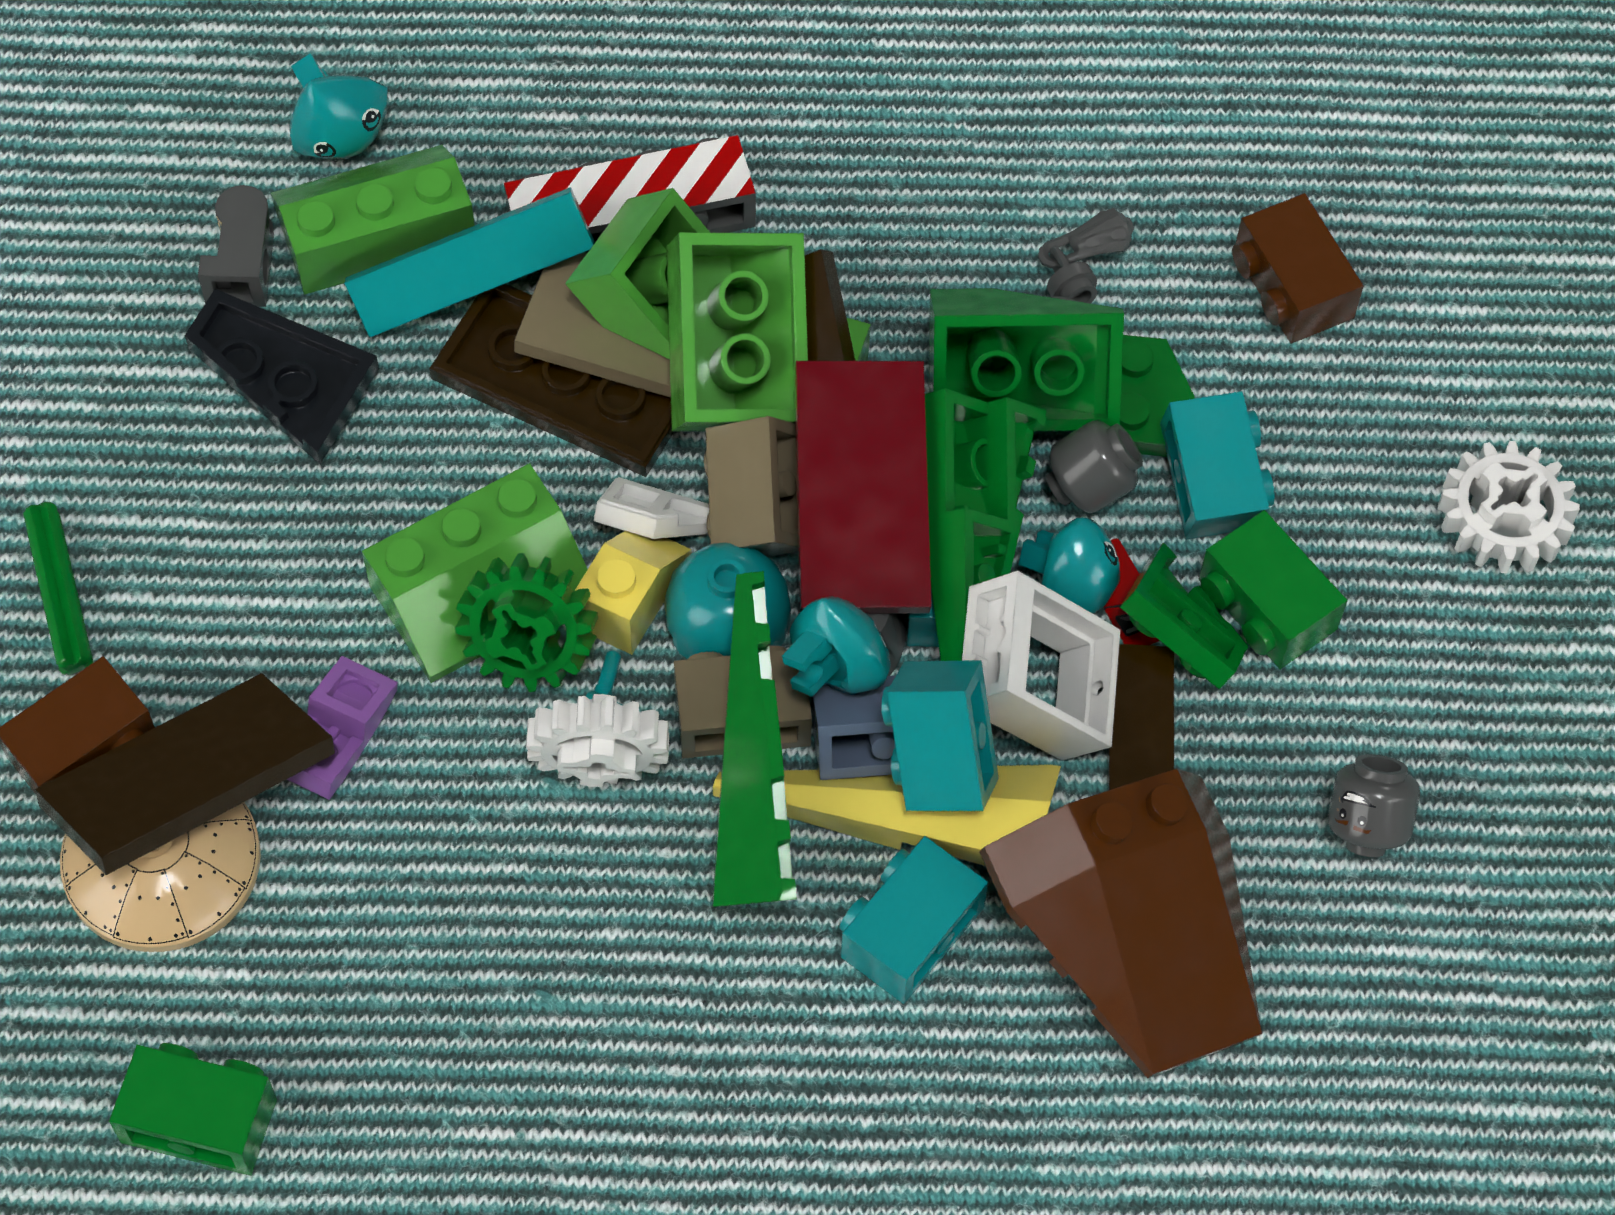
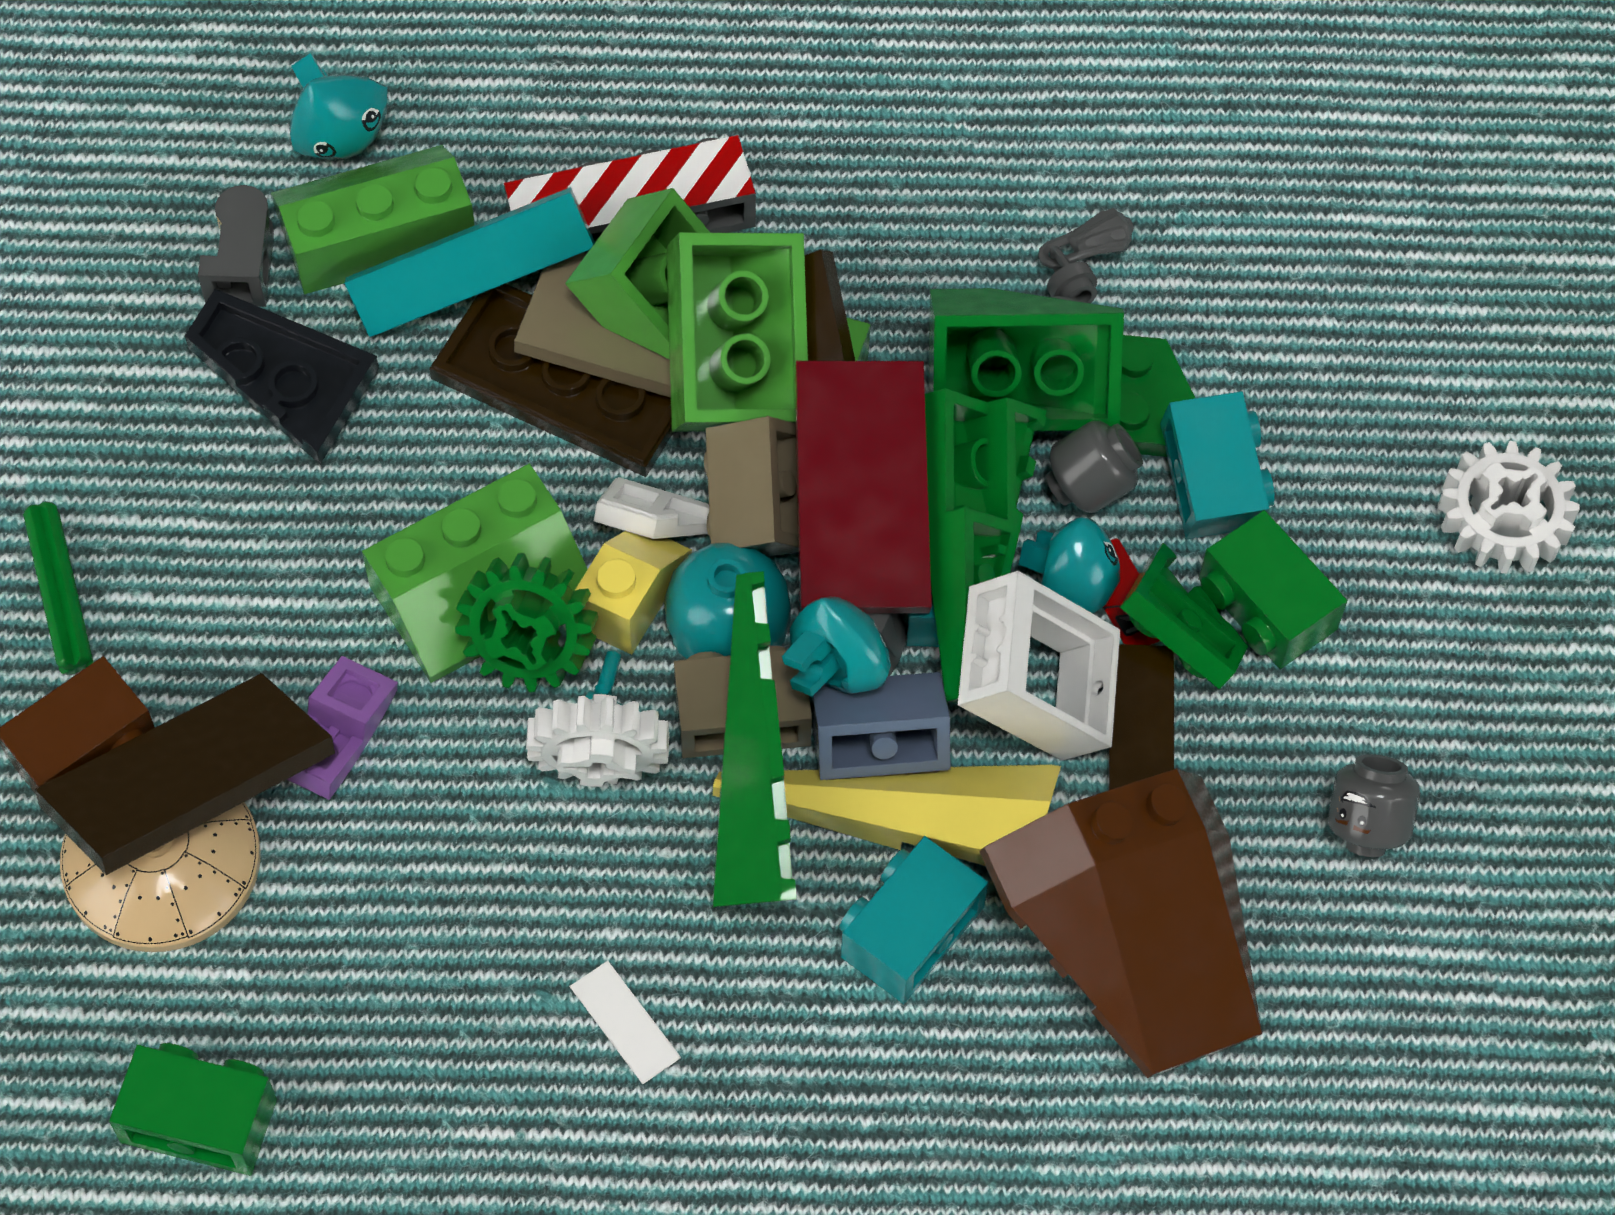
(625, 1022): none -> white sticker
(941, 735): teal brick -> none
(1296, 268): reddish brown brick -> none

